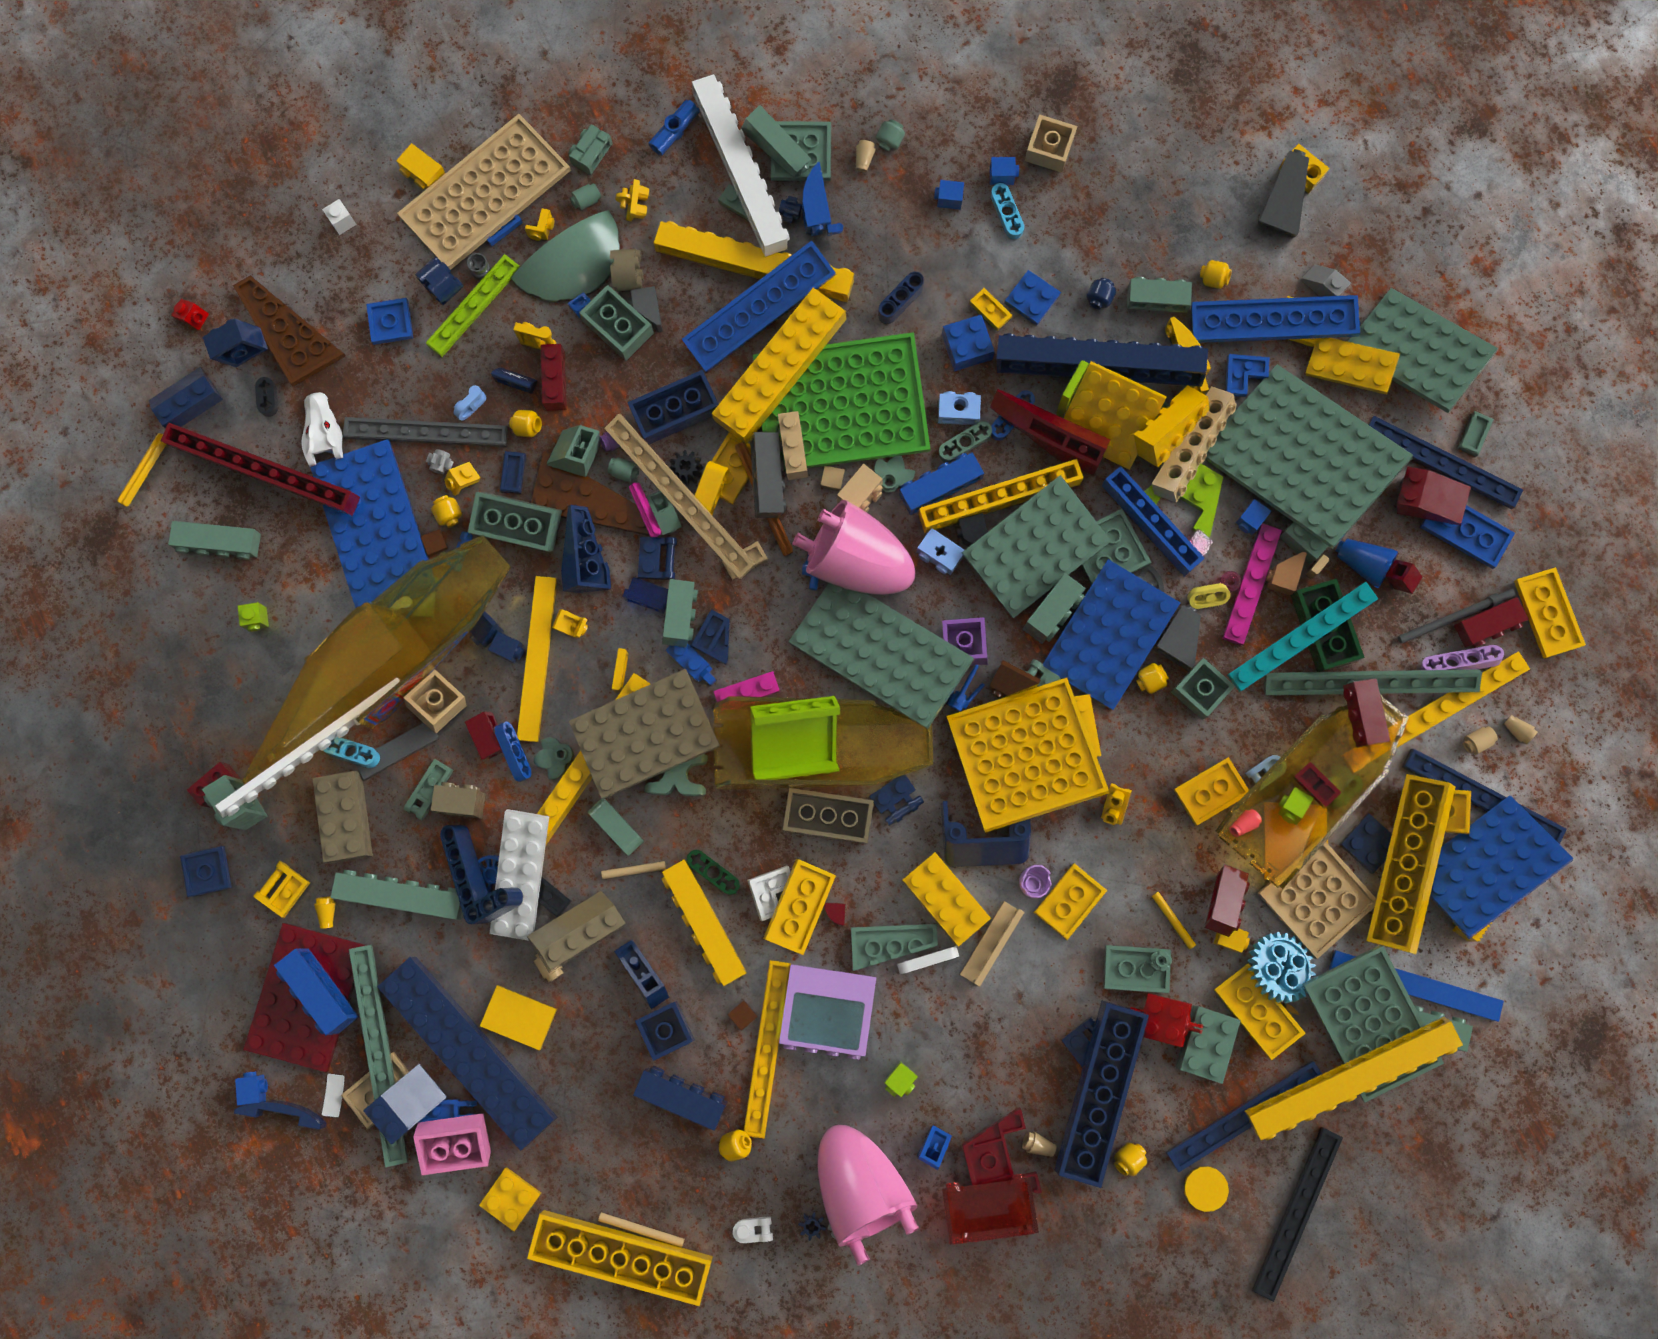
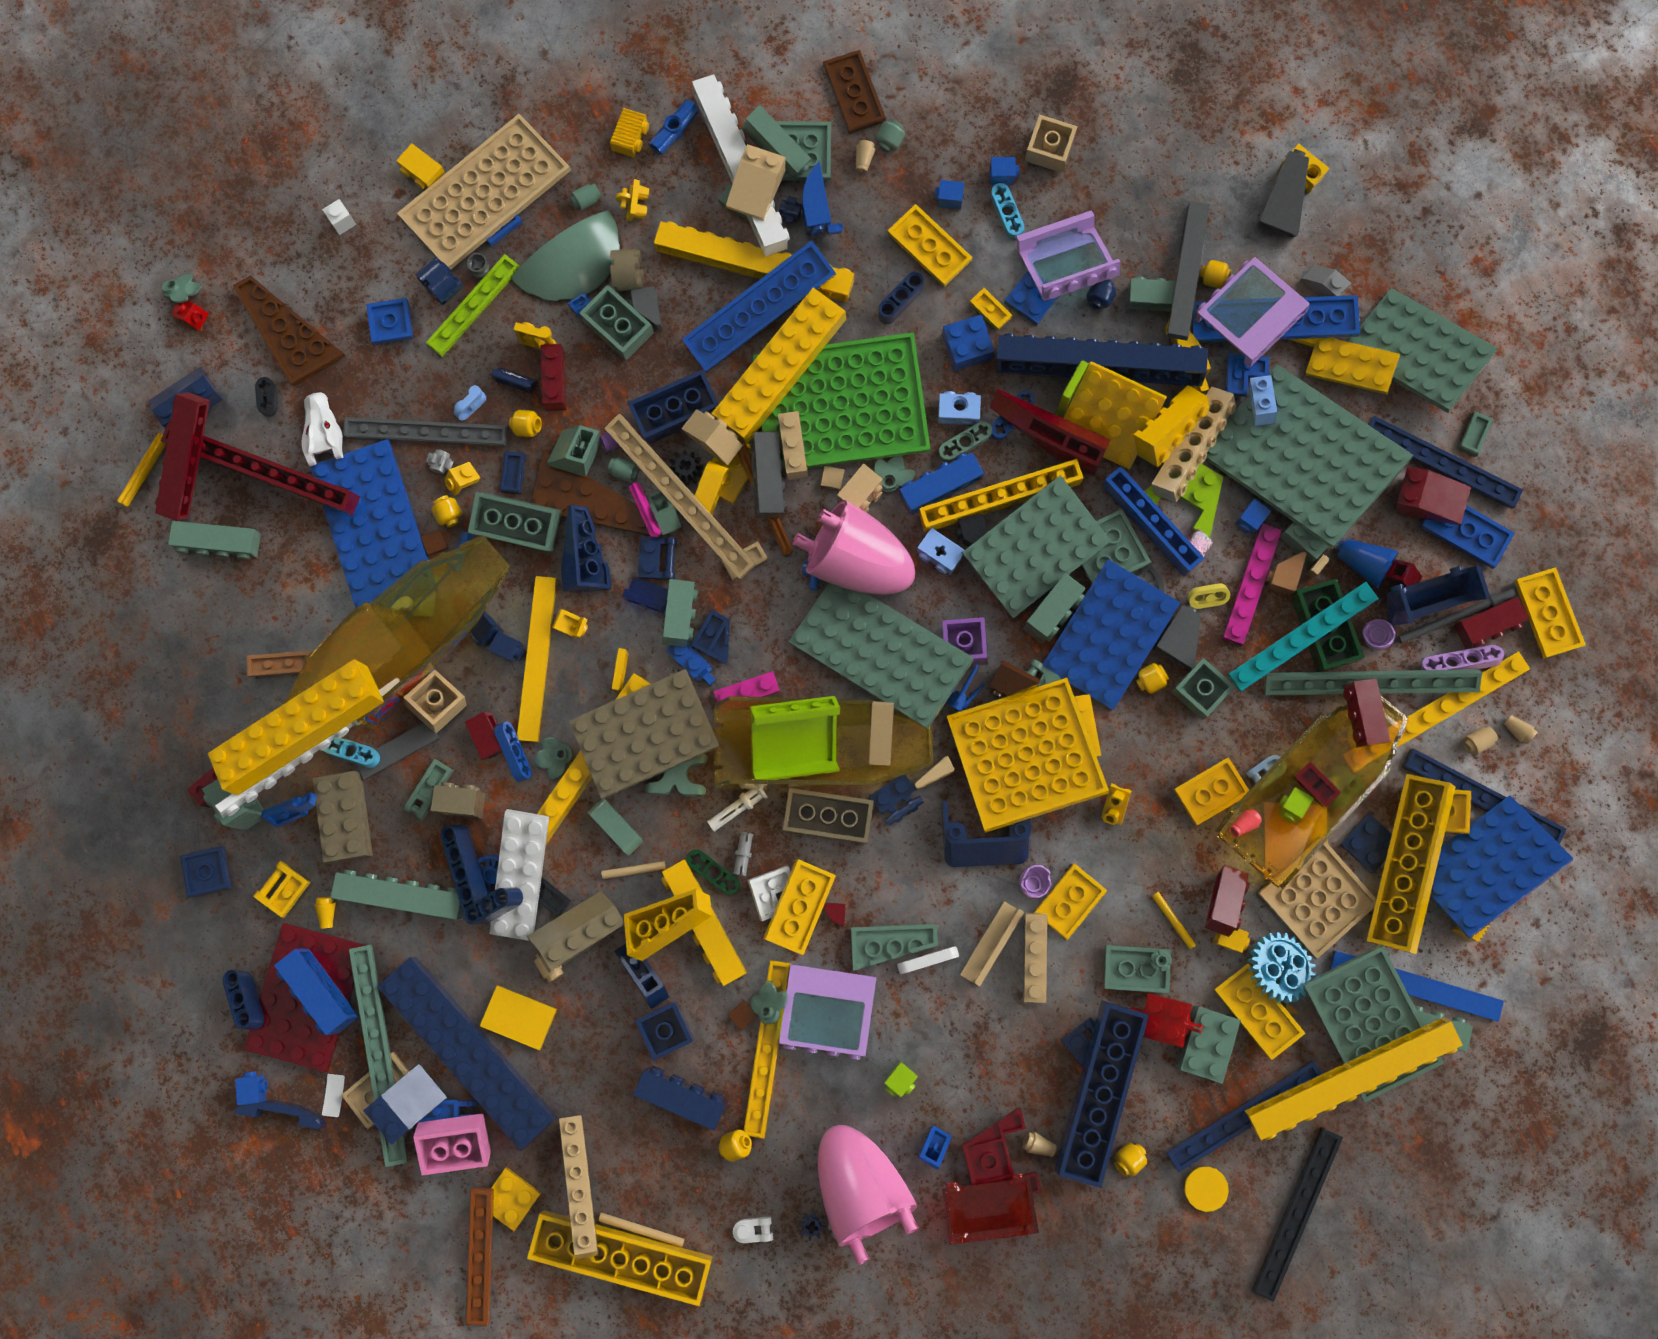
(181, 288): none -> sand green plate
(182, 456): none -> dark red brick
(235, 342): dark blue brick -> none
(243, 1000): none -> dark blue beam
(253, 616): lime brick -> none
(276, 663): none -> medium nougat plate
(289, 809): none -> blue hinge
(295, 727): none -> yellow brick
(479, 1256): none -> dark orange tile
(543, 228): yellow bracket -> none
(578, 1187): none -> tan brick
(590, 149): sand green brick -> none
(629, 133): none -> yellow brick
(663, 922): none -> yellow wedge
(712, 436): none -> tan brick
(715, 822): none -> white pin
(743, 854): none -> light grey pin
(756, 182): none -> tan slope
(768, 1003): none -> sand green plate
(854, 91): none -> reddish brown tile
(881, 733): none -> tan tile
(929, 245): none -> yellow plate
(940, 770): none -> tan slope
(946, 899): yellow brick -> none
(1035, 957): none -> tan brick
(1066, 256): none -> panel
(1188, 271): none -> dark grey tile
(1235, 577): clear pink plate -> none
(1253, 309): none -> panel
(1262, 400): none -> light blue brick
(1378, 634): none -> lavender hair
(1435, 594): none -> dark blue windscreen

